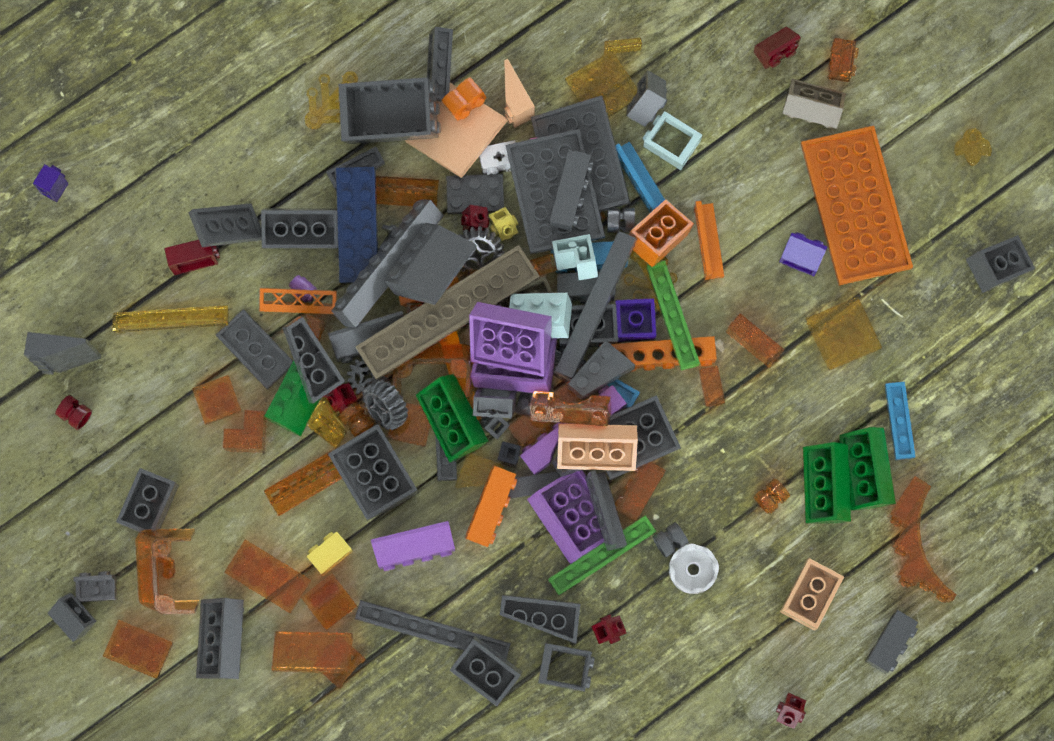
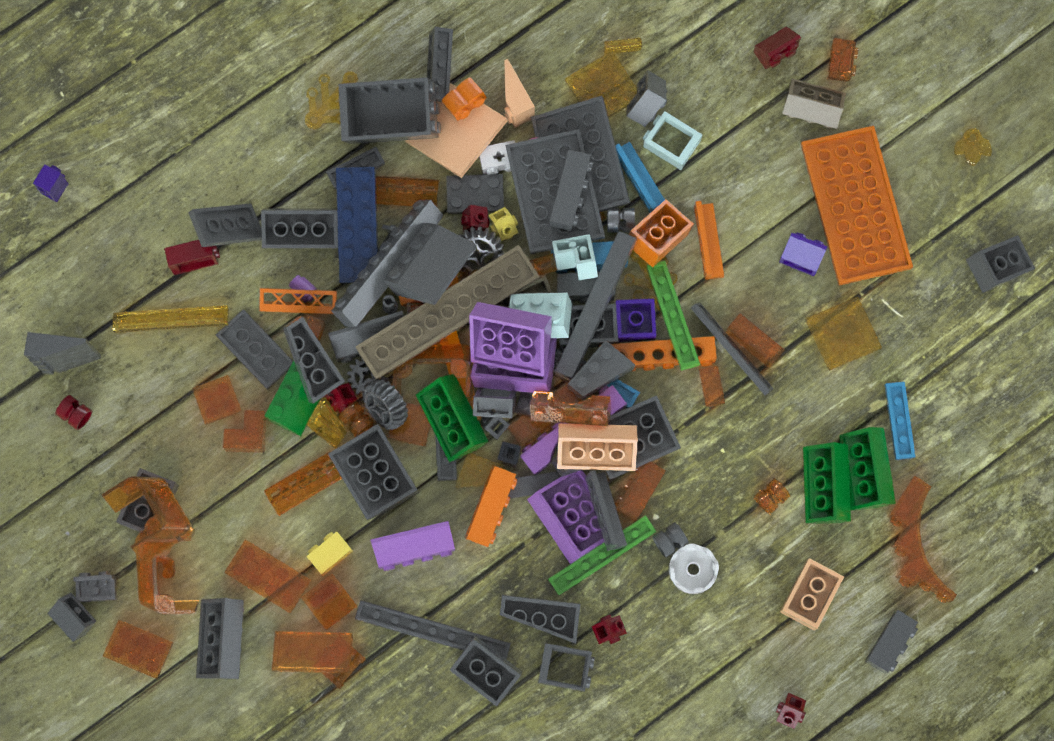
(165, 528): none -> clear orange windscreen
(389, 304): none -> dark grey axle
(732, 348): none -> dark grey tile

